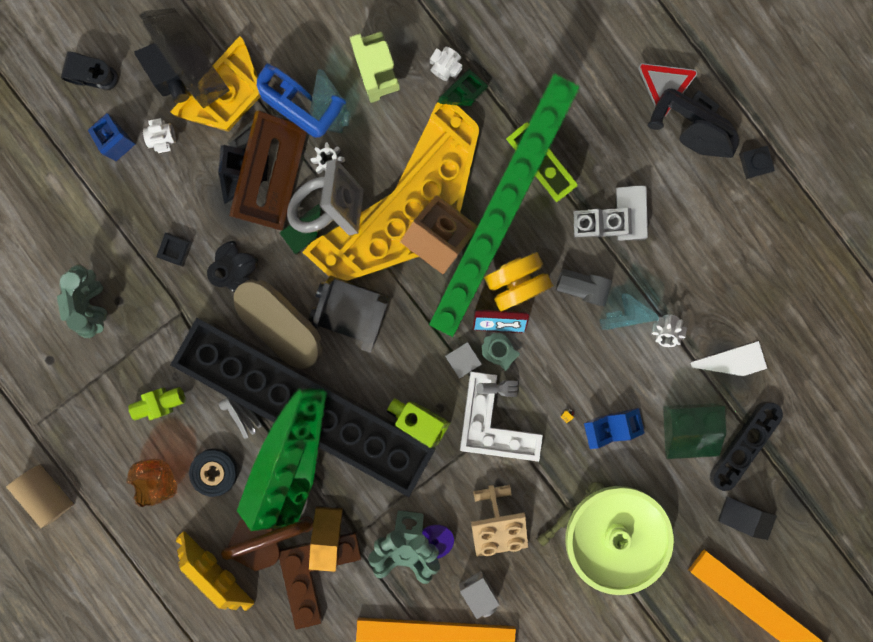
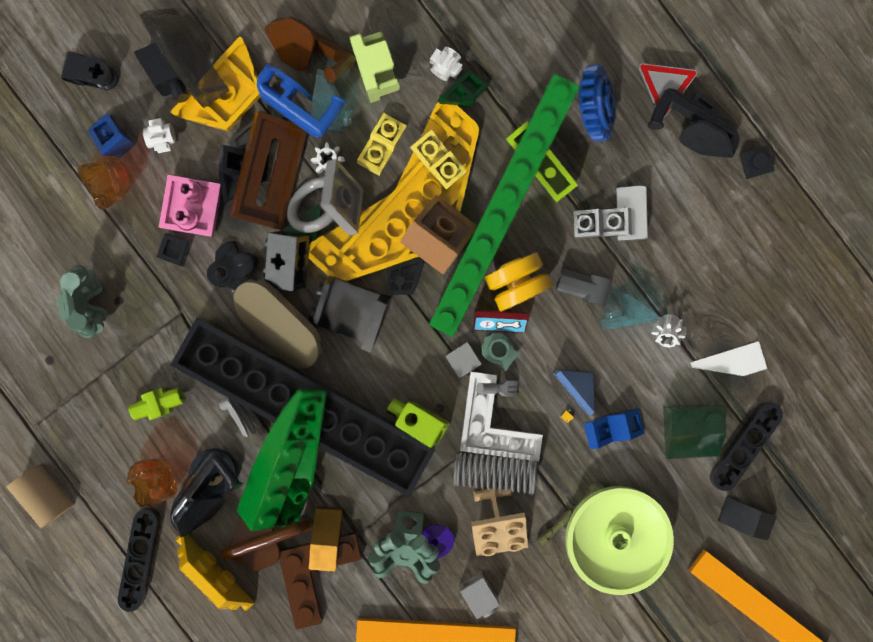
(106, 180): none -> clear orange hair
(140, 559): none -> black beam
(189, 508): none -> black piece
(190, 206): none -> bright pink plate
(286, 260): none -> brick
(295, 45): none -> reddish brown piece
(381, 144): none -> light yellow slope
(404, 277): none -> black piece
(438, 159): none -> light yellow slope
(459, 473): none -> light grey piece
(580, 387): none -> medium blue slope
(597, 103): none -> blue gear

